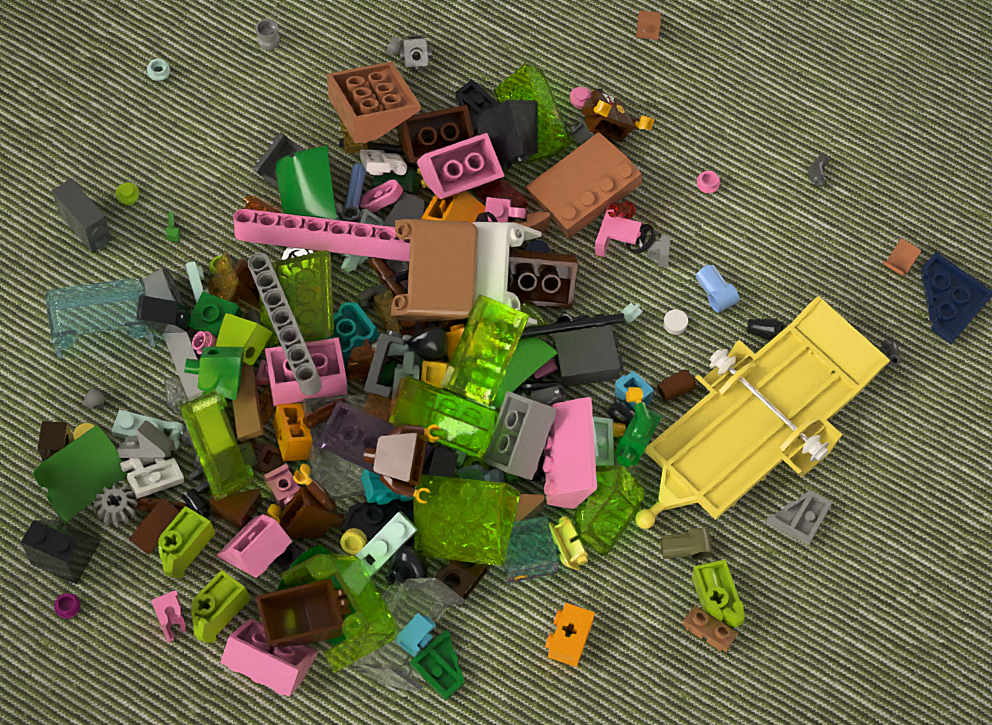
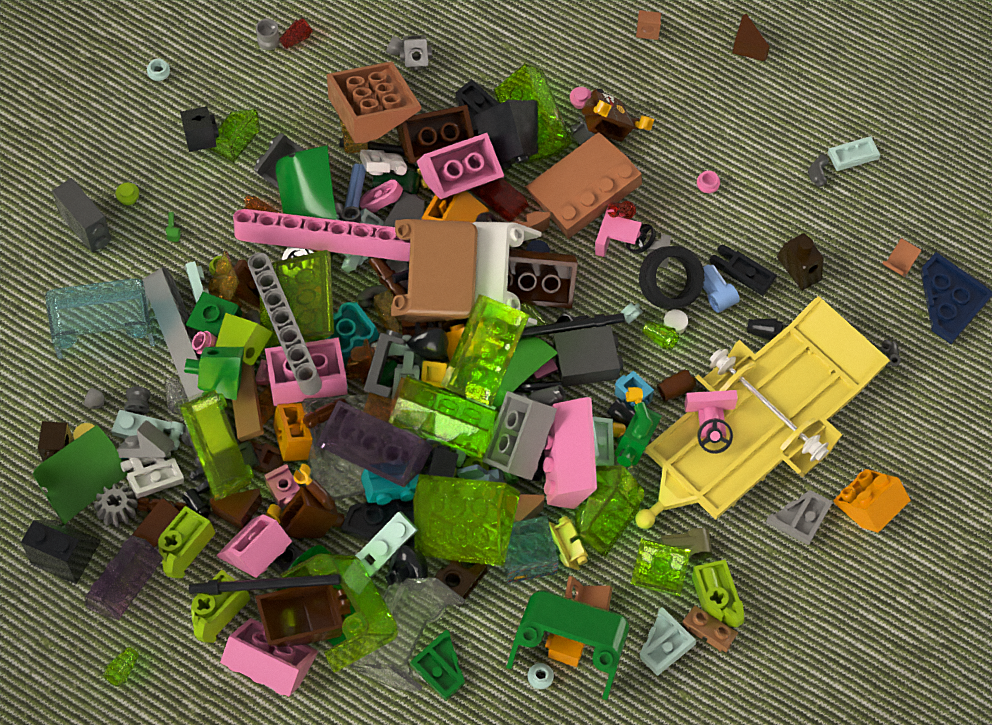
(67, 605): magenta plate -> none
(120, 667): none -> clear neon green cone
(123, 578): none -> slope
(137, 400): none -> dark grey wheel
(163, 314): black slope -> none
(168, 612): bright pink hinge -> none
(199, 128): none -> black brick
(216, 586): none -> black bar
(236, 133): none -> clear neon green slope
(296, 33): none -> clear red cone
(353, 541): light yellow tile -> none
(401, 458): torso -> none
(416, 634): medium azure brick -> none
(502, 209): bright pink plate -> none
(540, 683): none -> light aqua plate
(574, 621): none -> green windscreen
(593, 595): none -> nougat bracket
(660, 567): none -> clear neon green slope
(662, 335): none -> clear neon green cone
(665, 643): none -> light aqua wing
(694, 273): none -> black tyre
(711, 416): none -> bright pink piece
(743, 269): none -> black hinge
(750, 41): none -> reddish brown slope
(799, 257): none -> dark brown torso
(853, 153): none -> light aqua plate
(873, 499): none -> light orange slope

